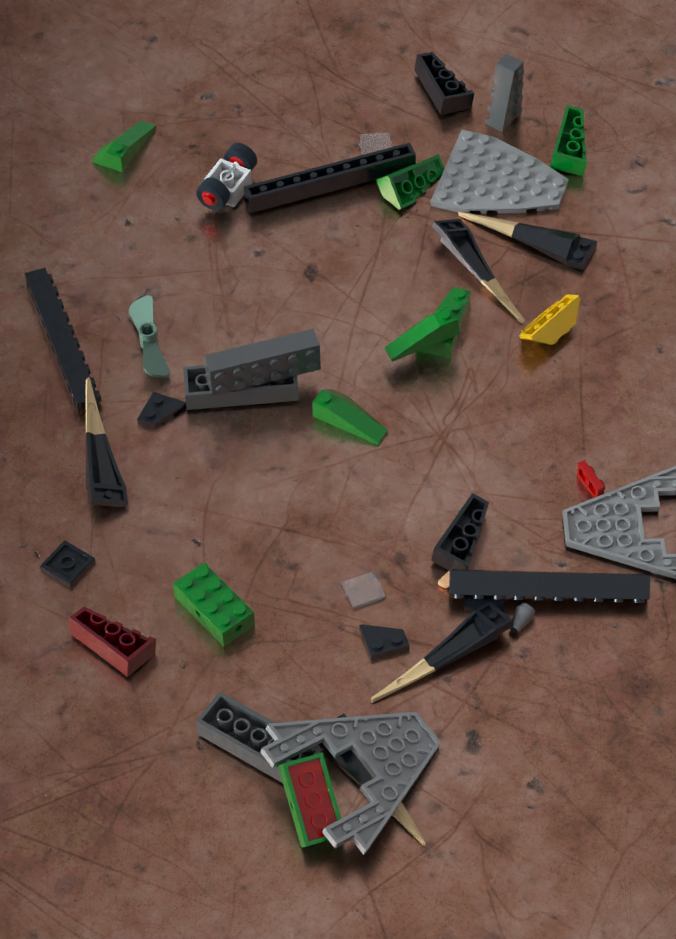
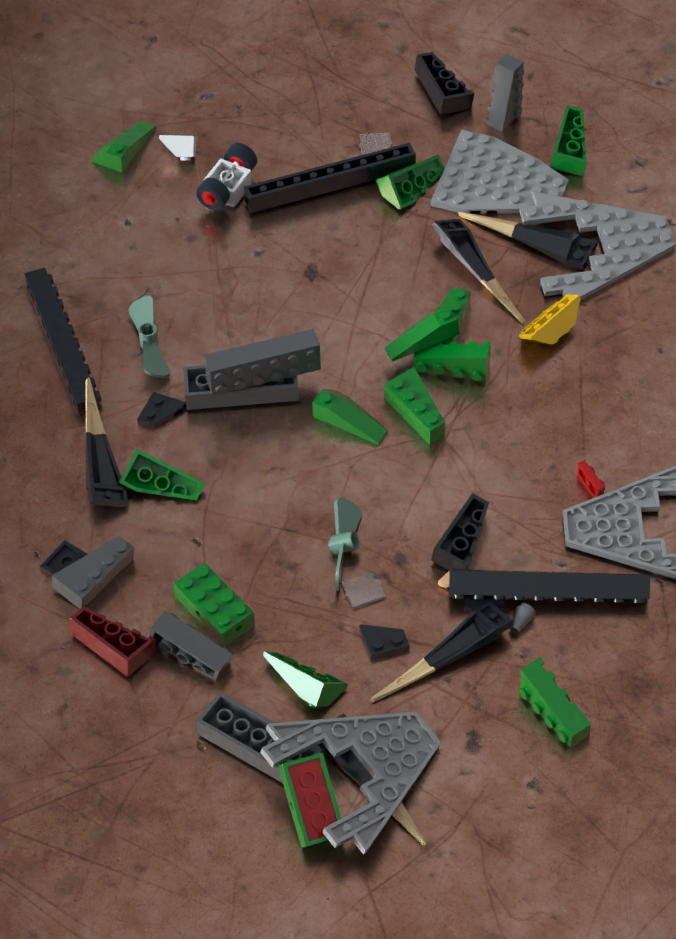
(90, 574): none -> dark grey wedge
(155, 477): none -> green wedge
(180, 145): none -> white slope
(189, 645): none -> dark grey wedge
(312, 687): none -> wedge
(346, 539): none -> sand green piece
(413, 402): none -> green wedge
(455, 360): none -> green wedge
(553, 703): none -> green wedge
(626, 236): none -> light grey wing

